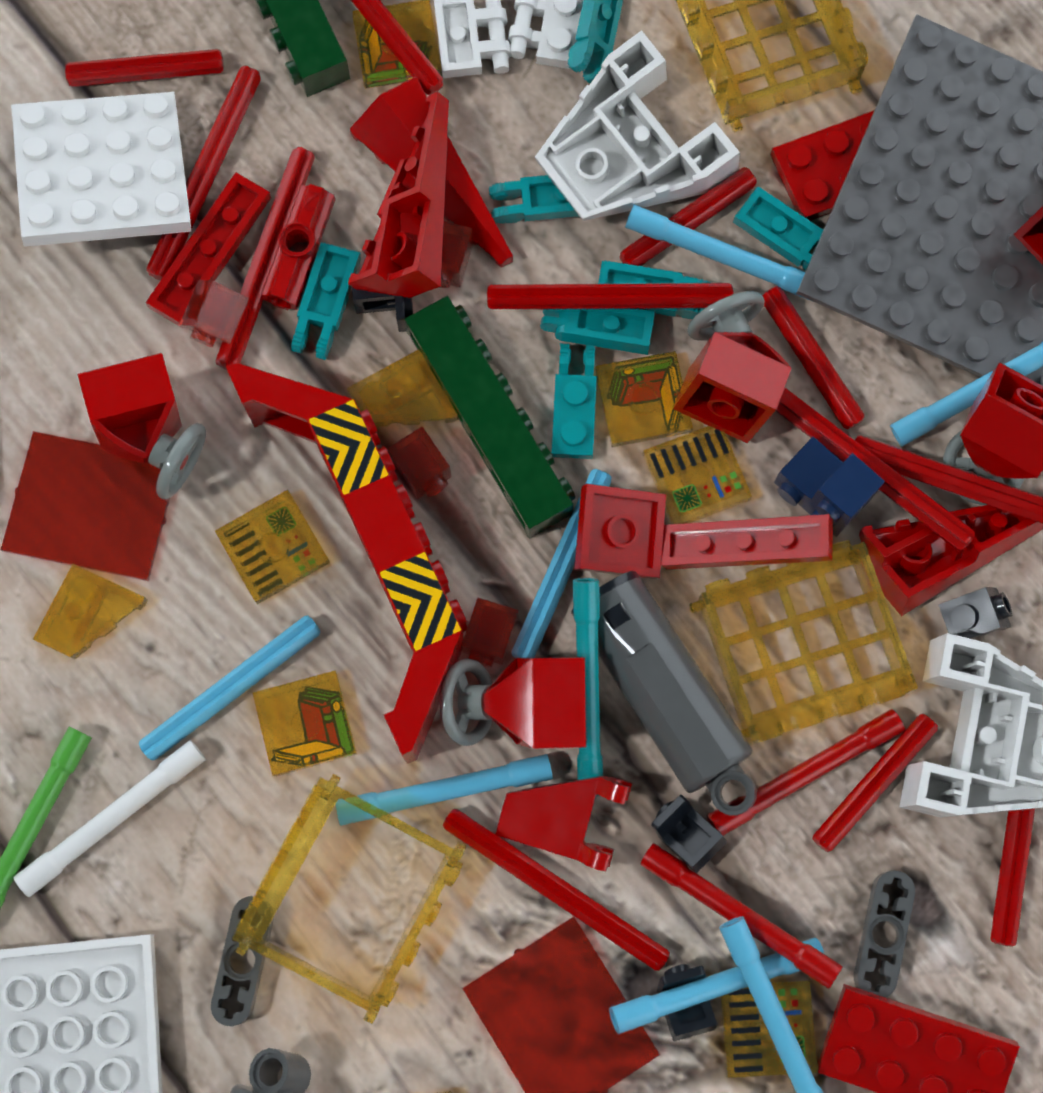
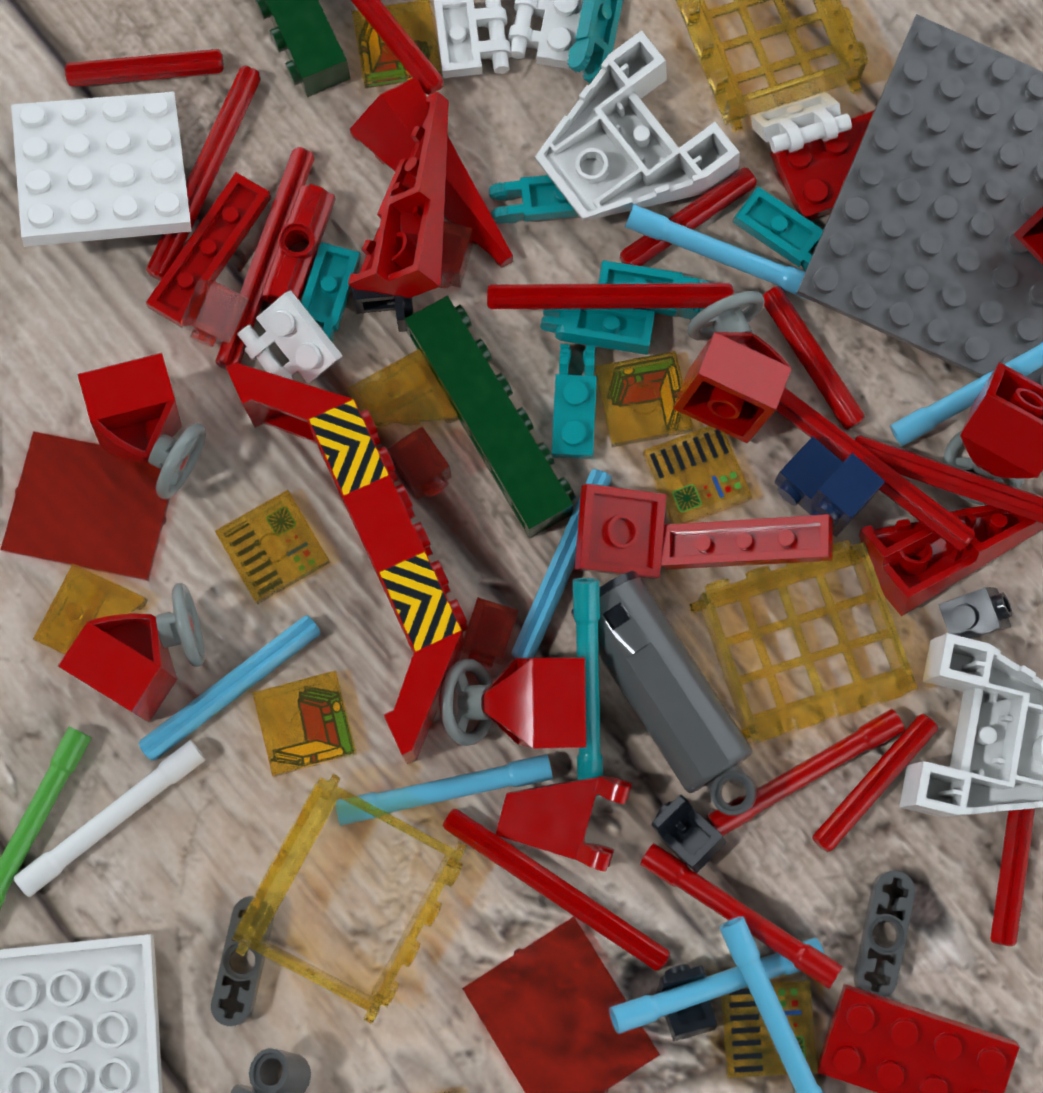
(130, 655): none -> red piece
(296, 335): none -> white plate
(801, 122): none -> white plate

